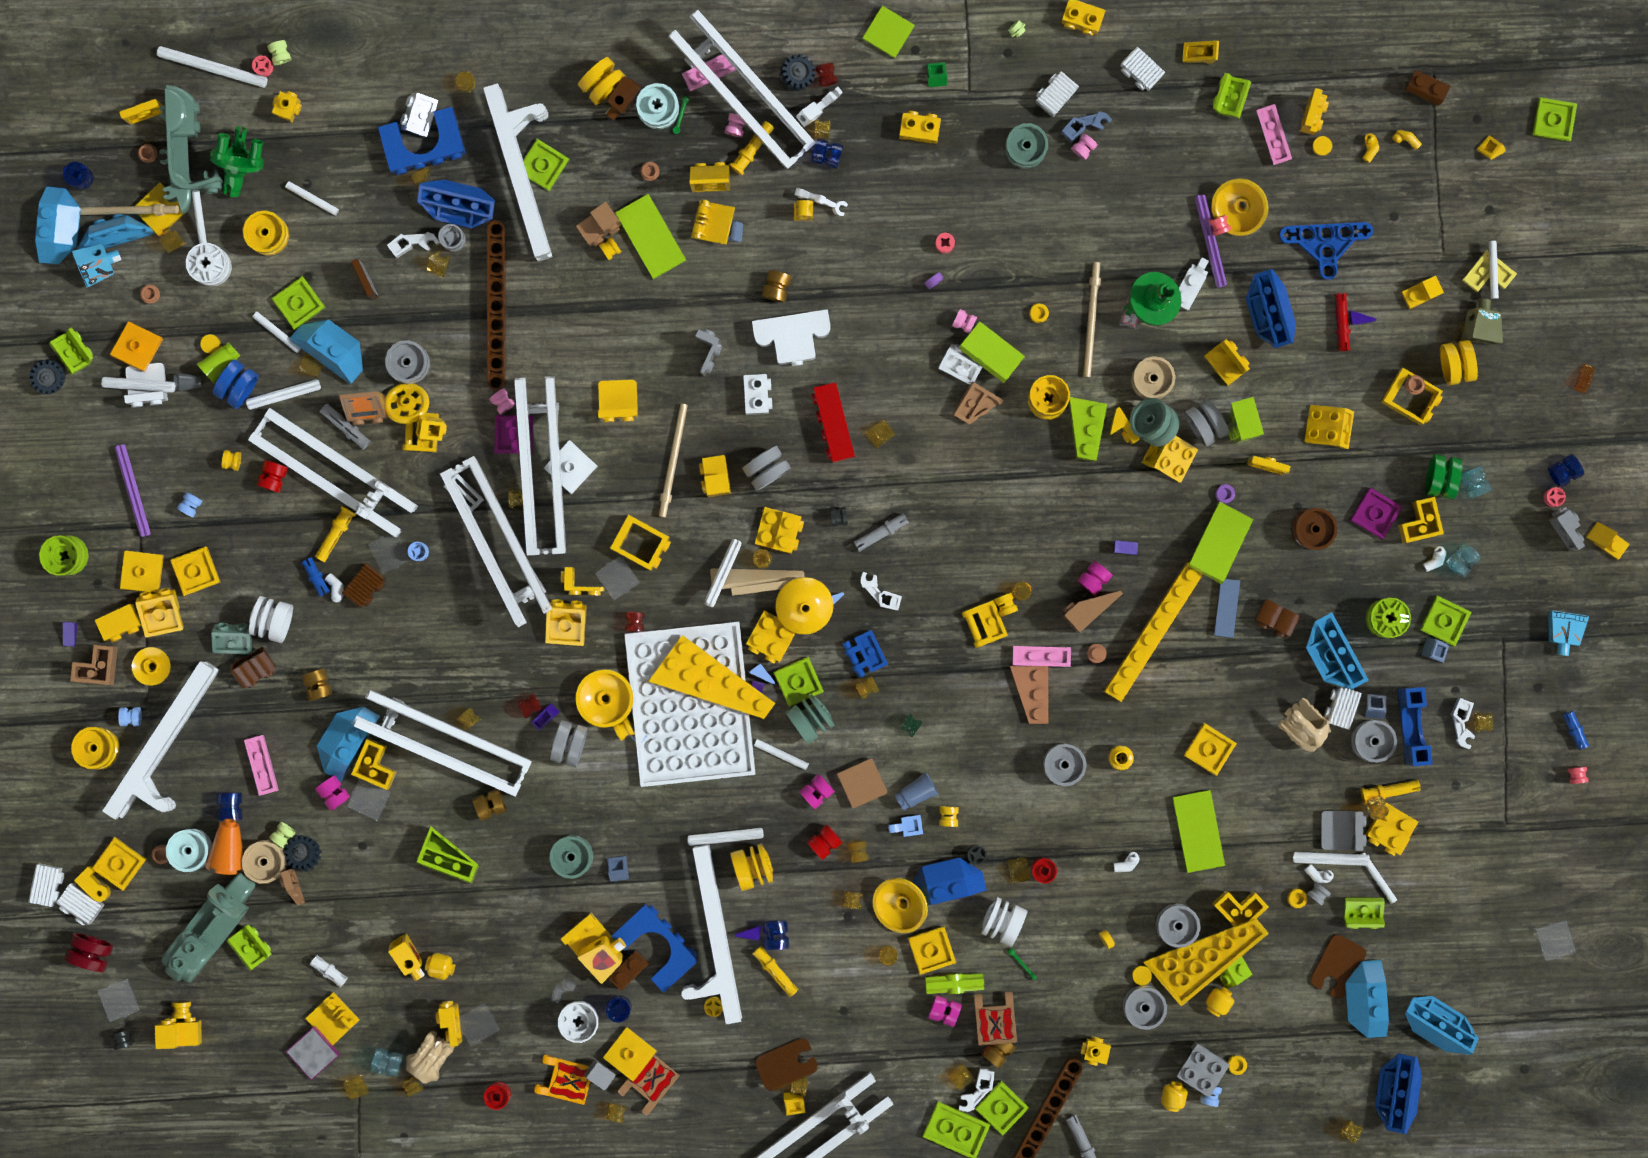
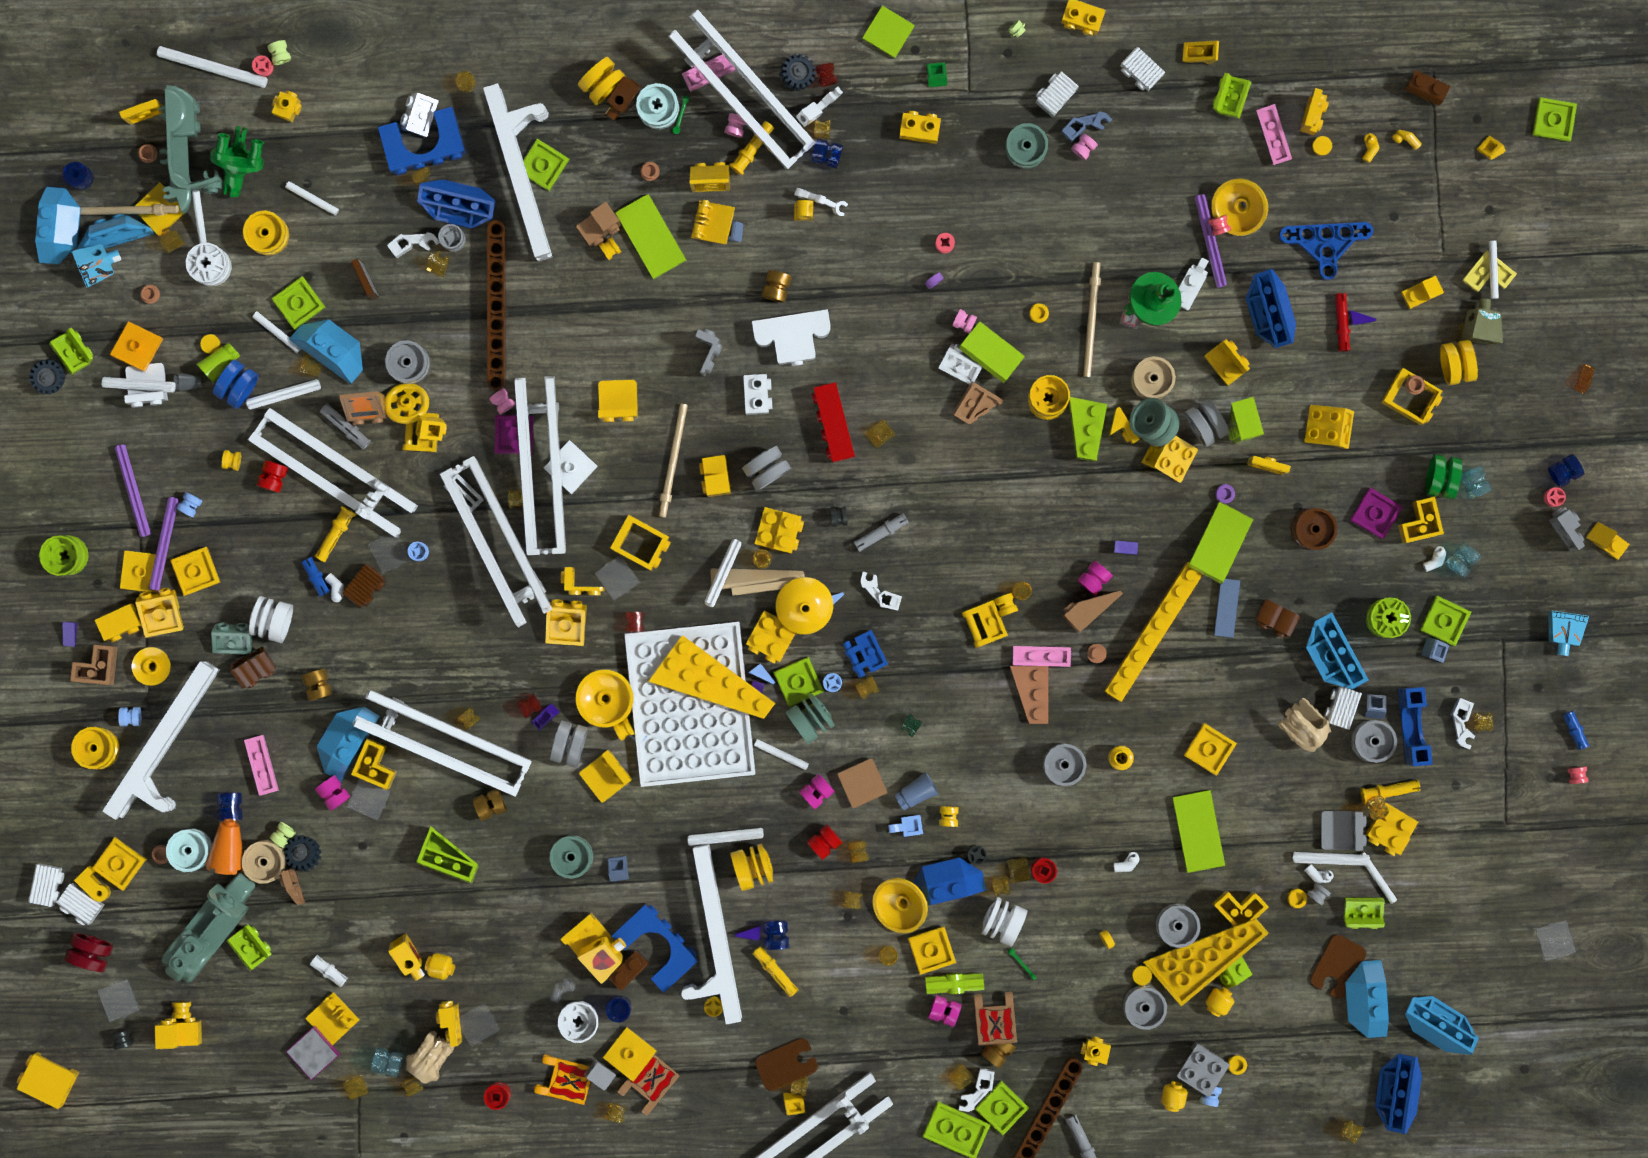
(46, 1080): none -> yellow panel
(163, 544): none -> medium lavender axle
(605, 776): none -> yellow bracket
(832, 682): none -> light blue wheel
(998, 886): none -> clear yellow wheel

